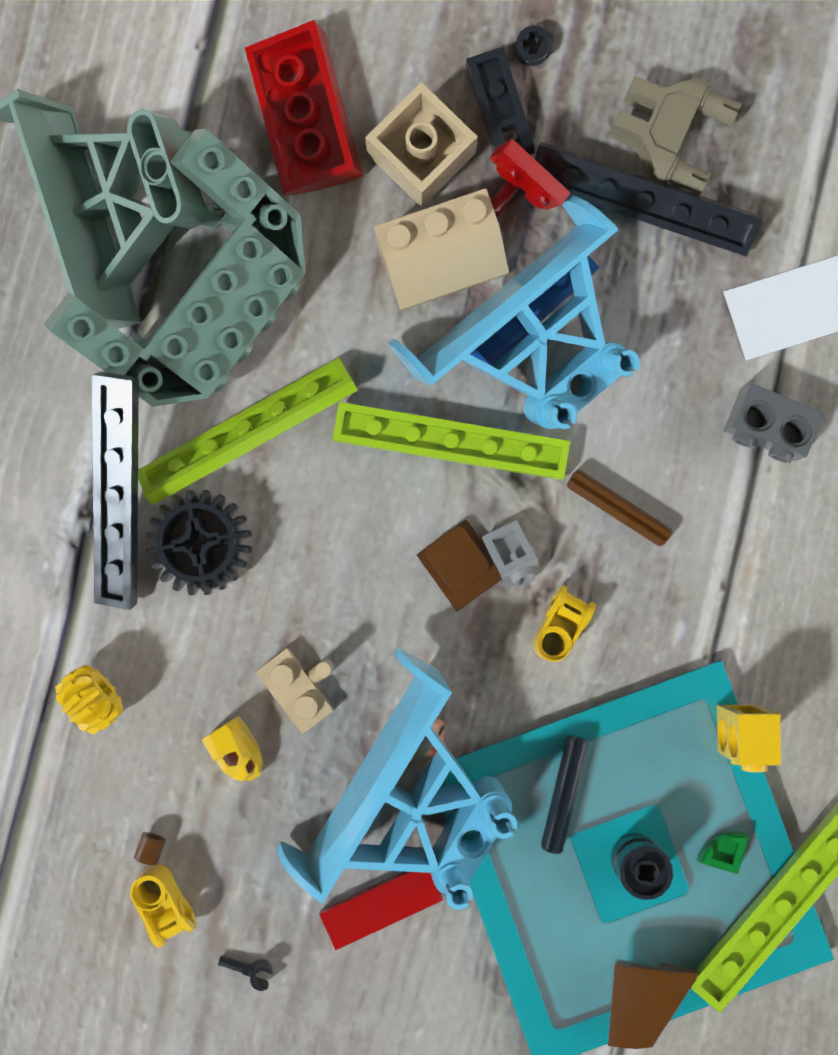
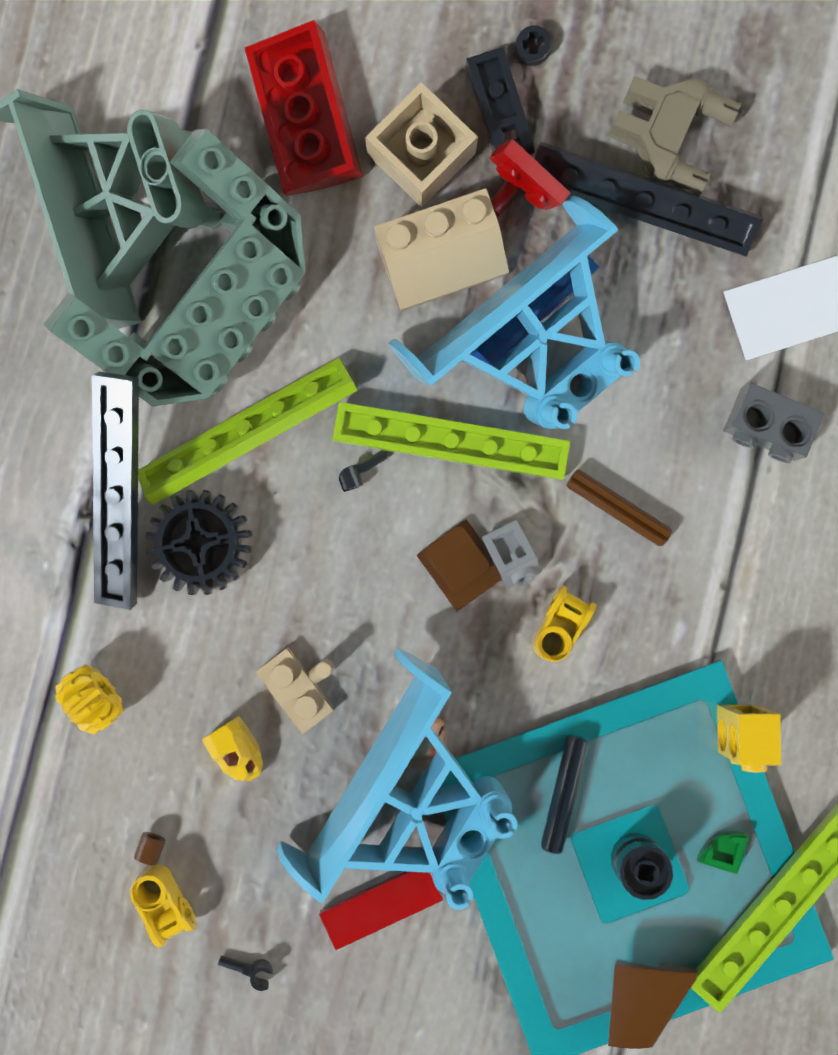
(350, 476): none -> black hand

